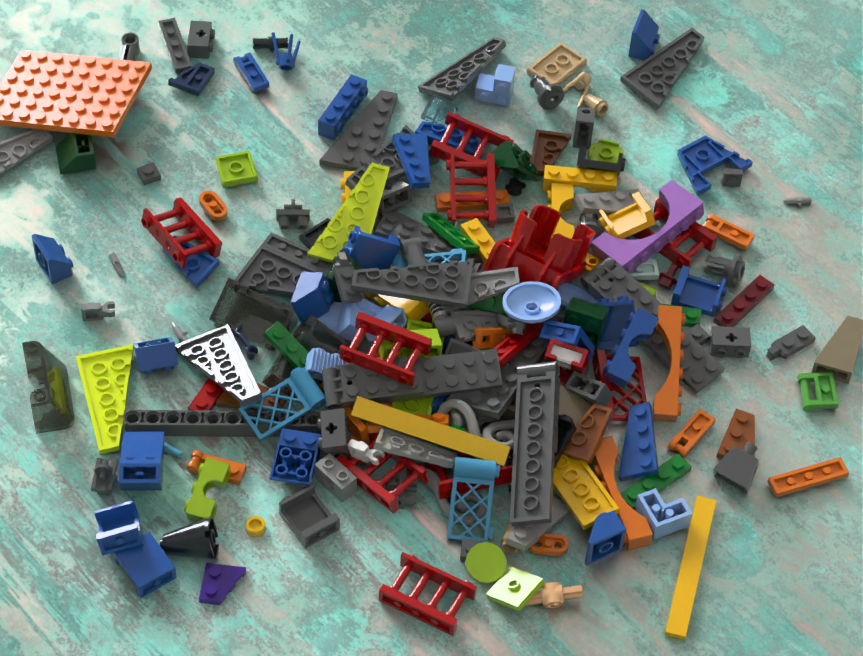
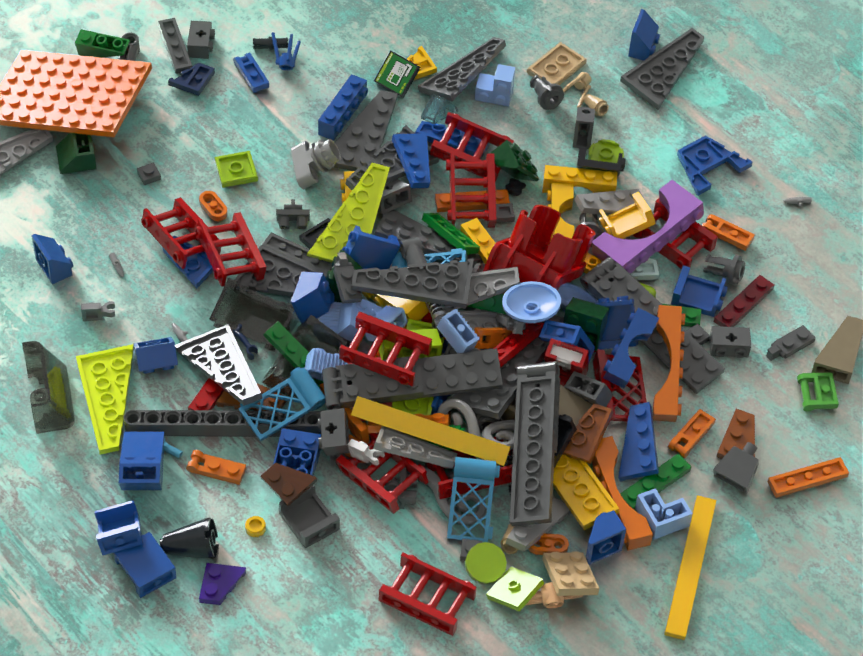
(100, 45): none -> green slope
(104, 476): dark grey hips -> none
(211, 475): lime arch -> none
(243, 239): none -> red fence
(287, 482): none -> reddish brown wing
(312, 158): none -> light grey beam
(335, 477): light grey brick -> none
(397, 74): none -> tile
(423, 60): none -> yellow wing
(458, 332): none -> light blue brick
(548, 148): reddish brown wing -> none
(570, 574): none -> tan plate
(667, 279): dark red piece -> none
(732, 177): dark grey plate -> none

